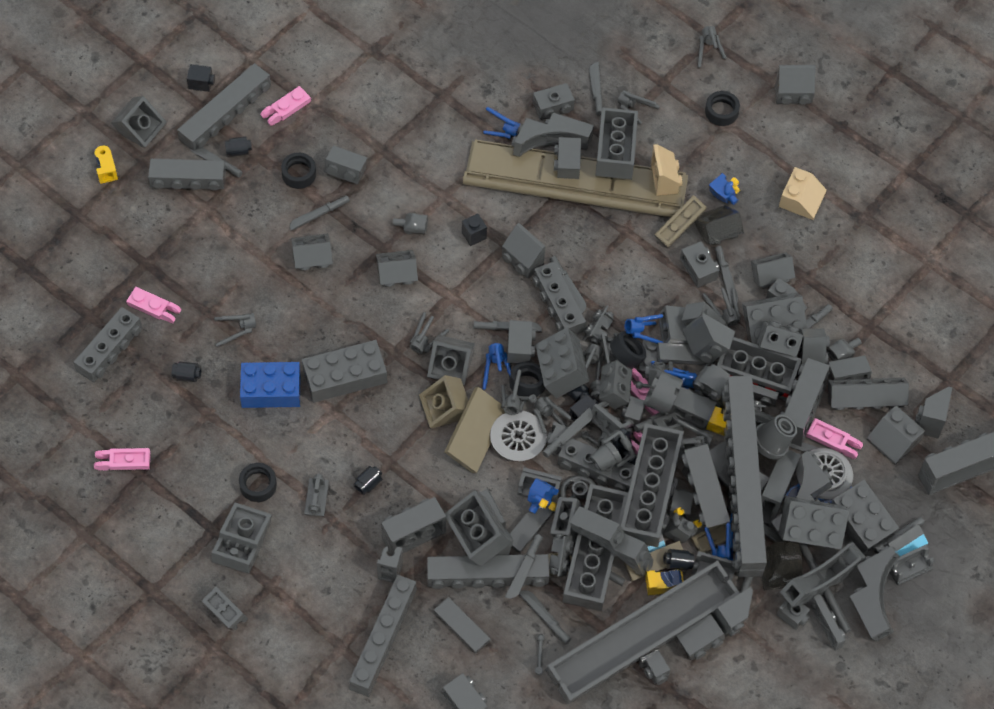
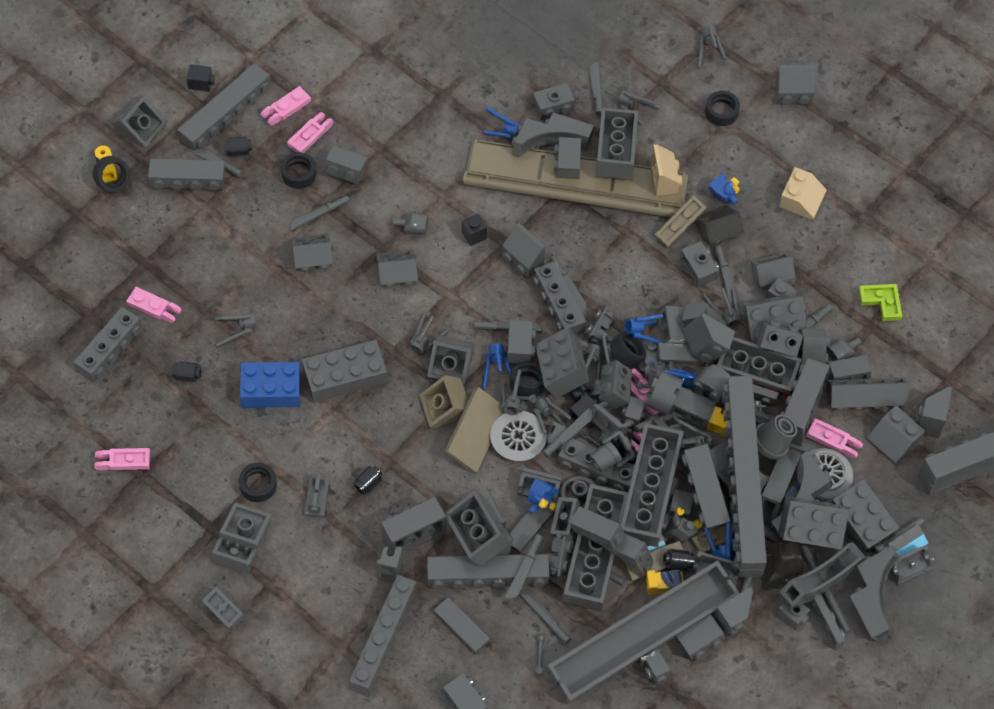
(124, 176): none -> black tyre
(309, 133): none -> bright pink hinge
(885, 296): none -> lime plate

